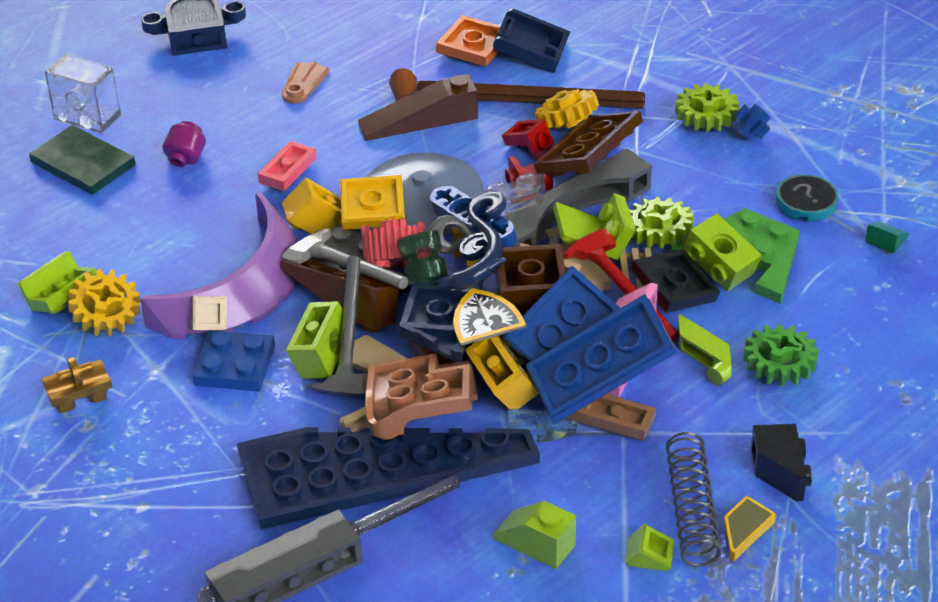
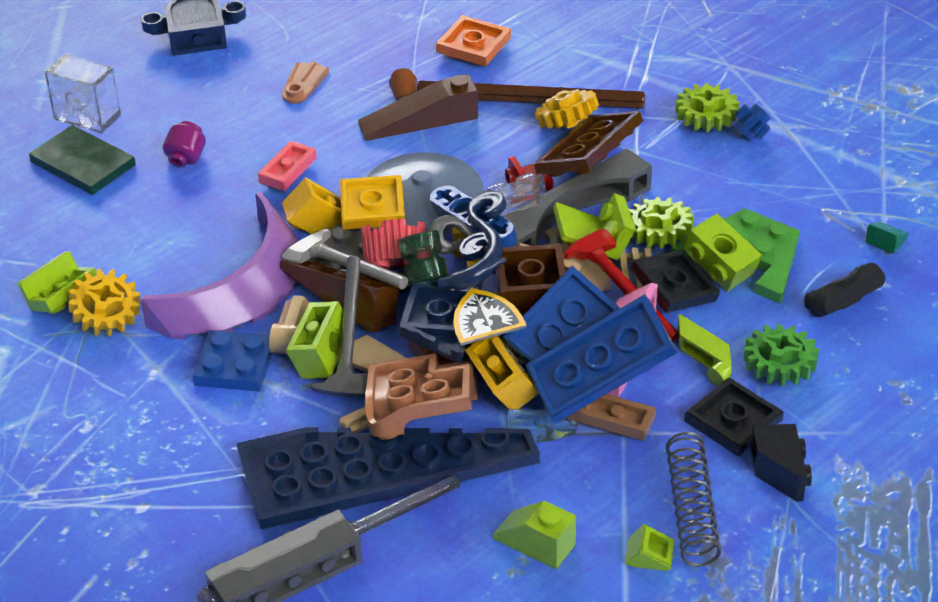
(77, 382): pearl gold hips -> none
(208, 313): tan tile -> none
(283, 331): none -> tan piece
(529, 39): dark blue container -> none
(531, 134): red bracket -> none
(729, 415): none -> black tile
(745, 525): tile -> none
(807, 197): tile -> none
(845, 291): none -> black piece

